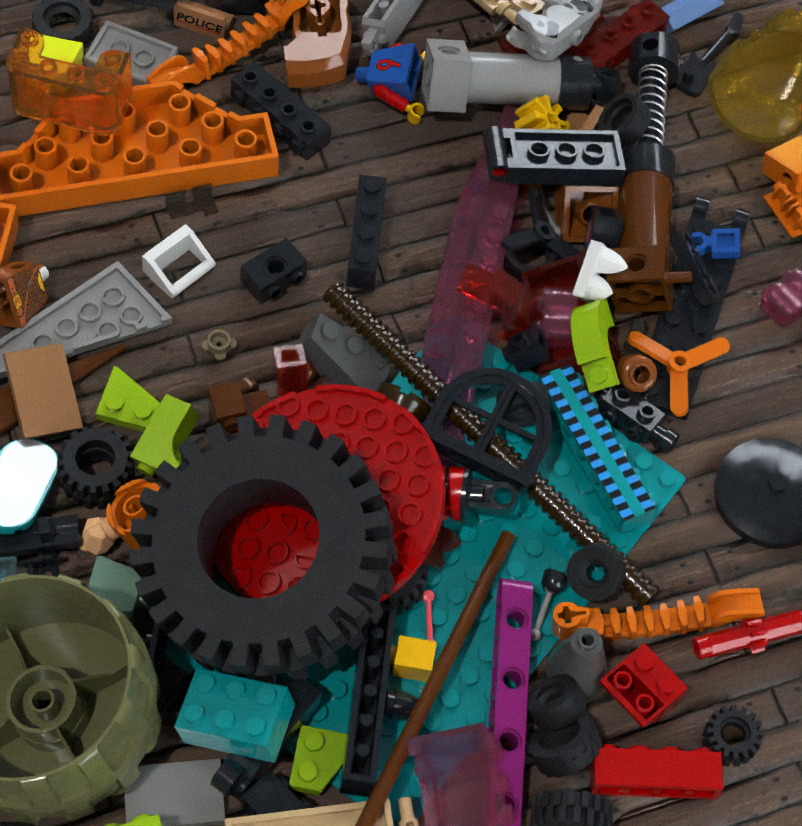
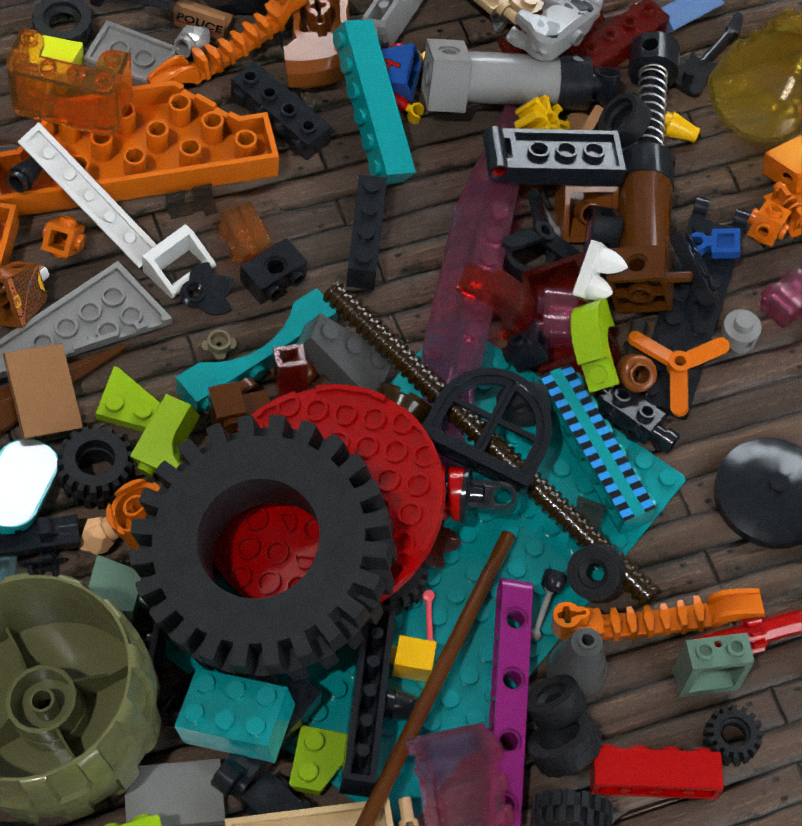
(23, 175): none -> black cone
(56, 241): none -> orange brick
(87, 193): none -> white plate
(191, 37): none -> light grey rock
(194, 382): none -> teal arch
(211, 290): none -> black plate
(244, 232): none -> clear orange brick
(373, 101): none -> teal brick
(591, 510): none -> clear smoke tile
(644, 686): red slope -> none
(679, 127): none -> yellow cone
(726, 665): none -> sand green window
(741, 330): none -> light grey piece
(768, 223): none -> orange brick

